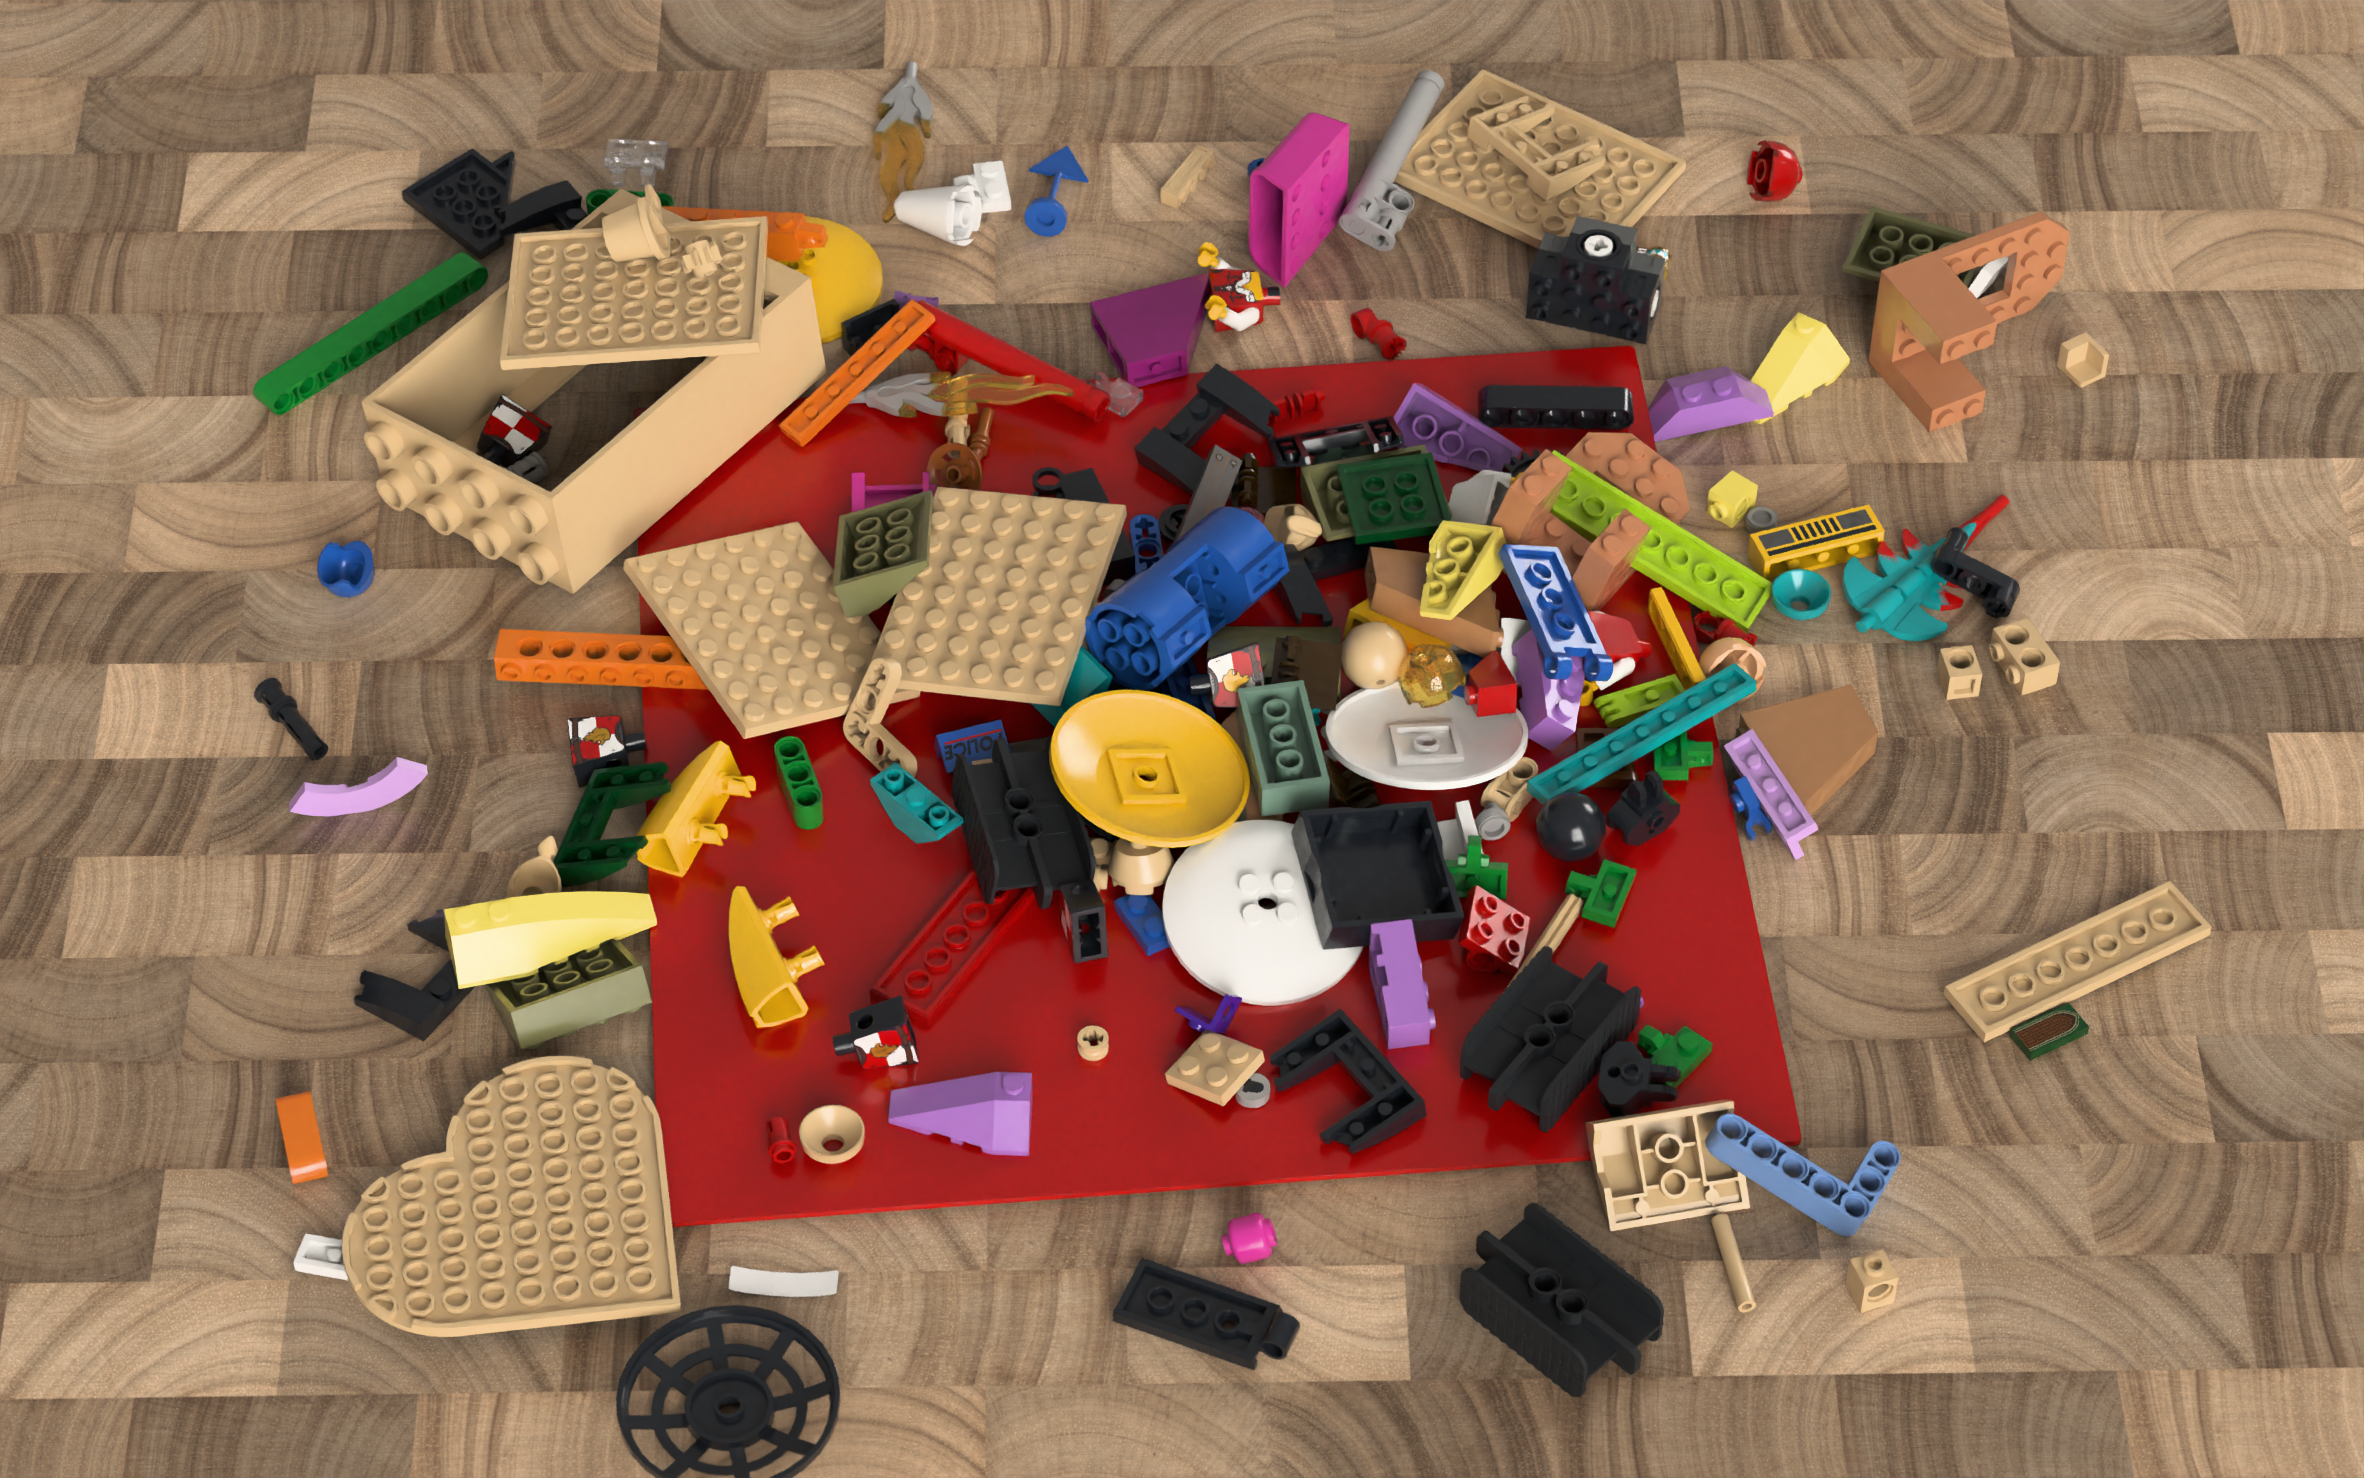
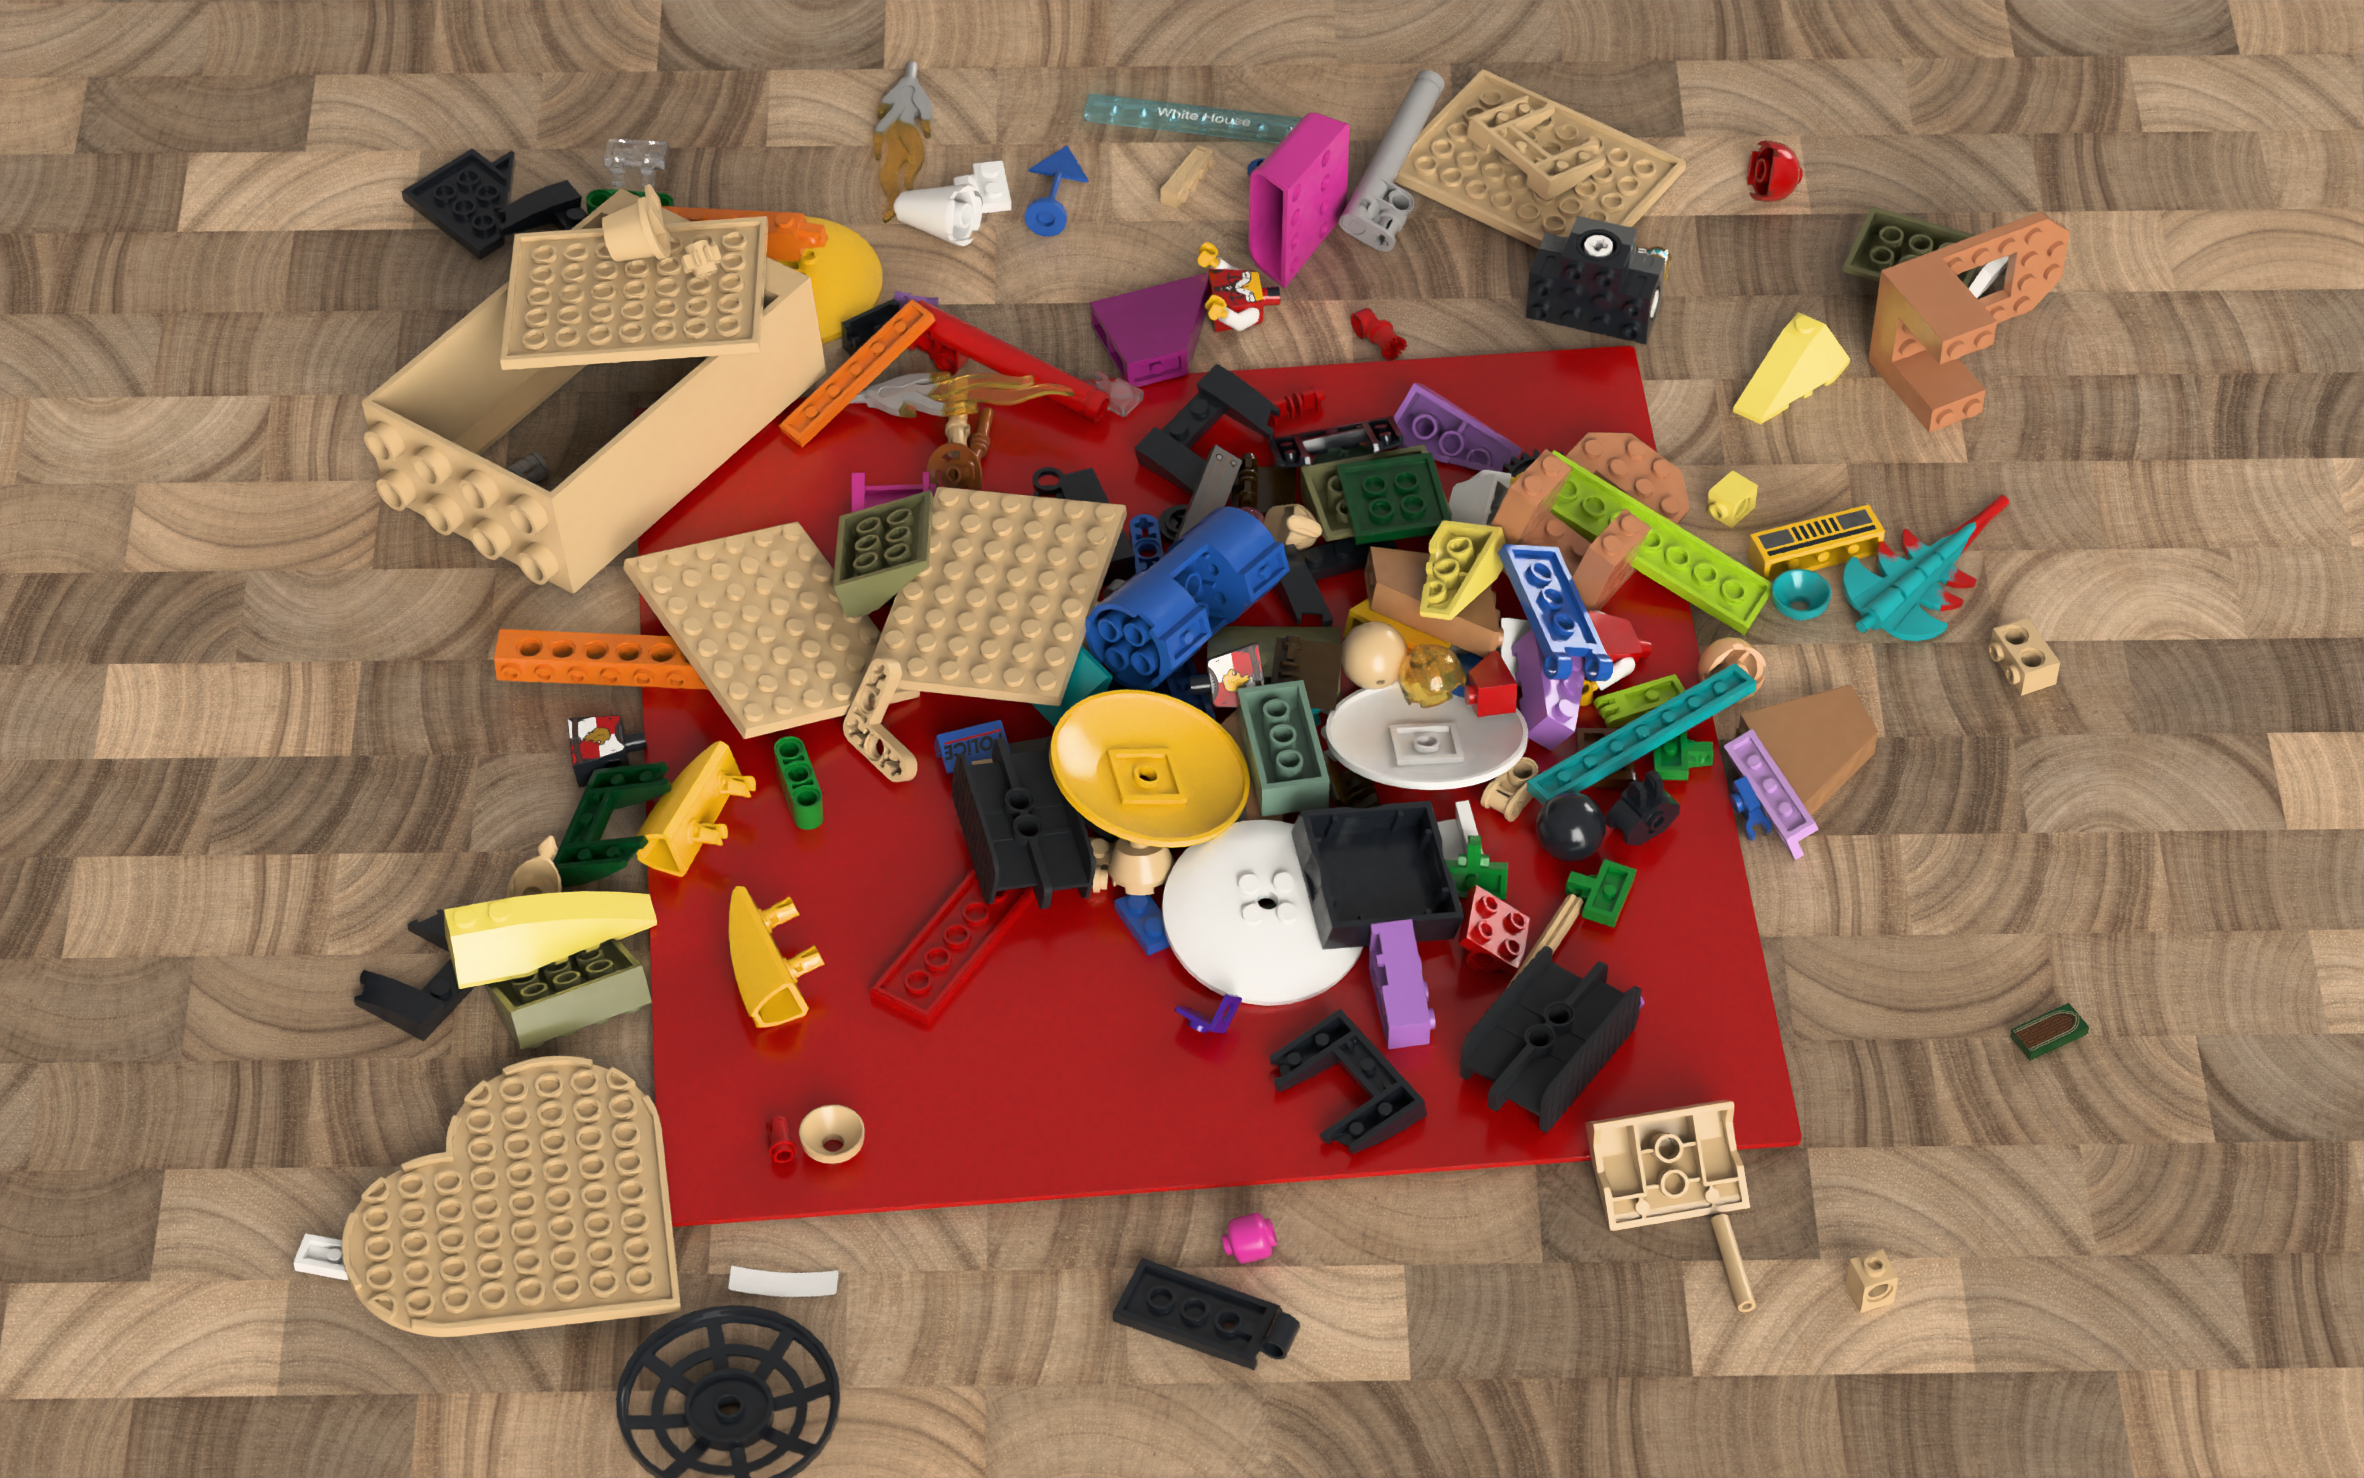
(284, 710): black pin -> none
(301, 1137): orange beam -> none
(346, 569): blue helmet -> none
(370, 333): green beam -> none
(381, 789): lavender tile -> none
(512, 433): torso -> none
(880, 1036): torso -> none
(913, 806): teal slope -> none
(978, 1109): medium lavender wedge -> none
(1083, 905): black torso -> none
(1095, 1033): tan bush -> none
(1188, 118): none -> clear light blue tile
(1215, 1067): tan plate -> none
(1254, 1092): light grey tile -> none
(1492, 822): light grey tile -> none
(1555, 407): black beam -> none
(1608, 1304): black piece -> none
(1628, 1080): black hinge -> none
(1674, 639): yellow tile -> none
(1682, 1050): green hinge -> none
(1706, 403): medium lavender wedge -> none
(1723, 627): red connector -> none
(1760, 519): light grey tile -> none
(1804, 1176): medium blue beam -> none
(1957, 568): black beam -> none
(1959, 672): tan brick -> none
(2077, 961): tan plate -> none
(2083, 360): tan panel -> none

